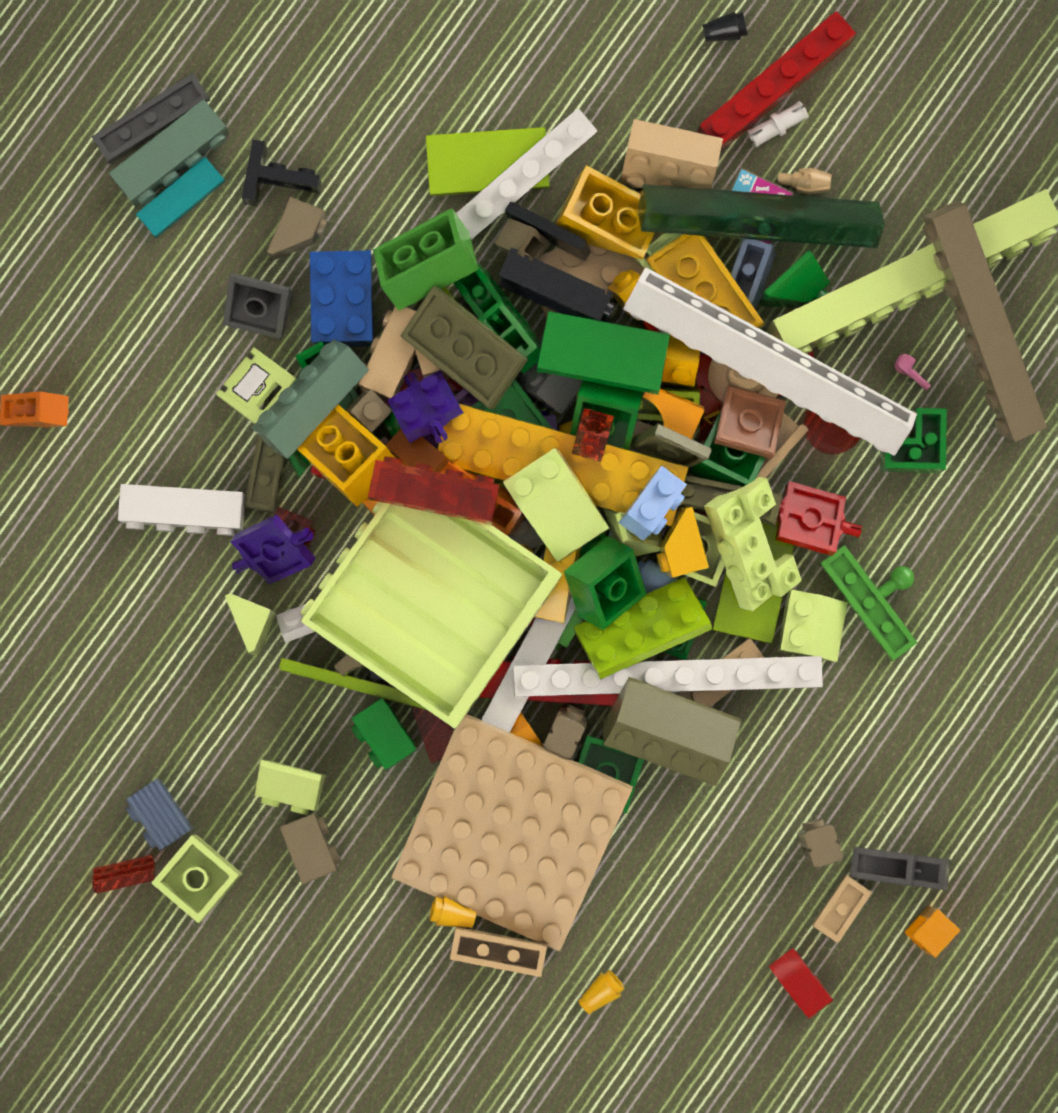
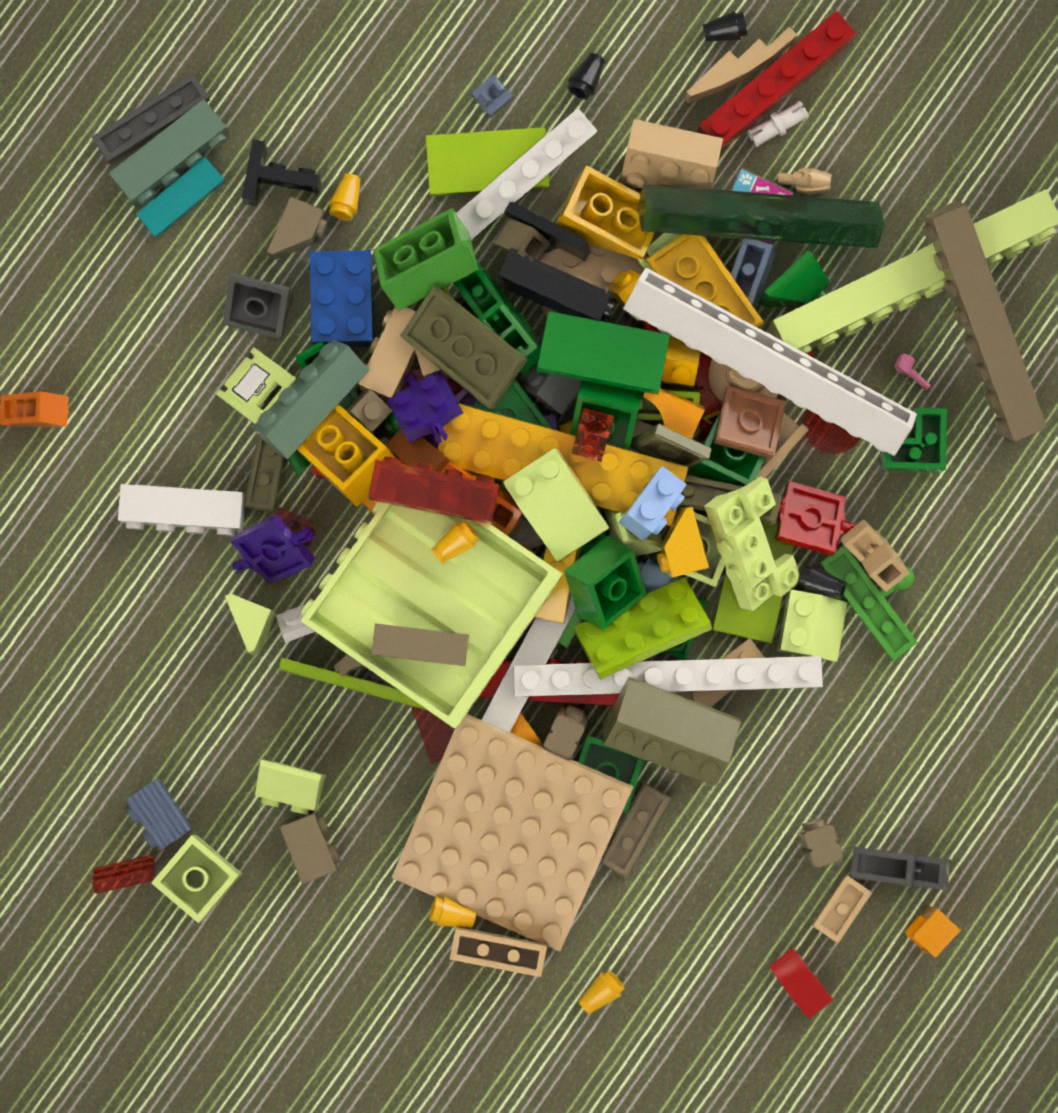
(345, 199): none -> yellow cone
(384, 735): green brick -> none
(420, 644): none -> dark tan tile
(455, 542): none -> yellow cone
(492, 95): none -> sand blue tile
(586, 77): none -> black cone
(635, 829): none -> dark tan tile
(731, 71): none -> tan slope
(821, 582): none -> black cone
(875, 555): none -> tan brick

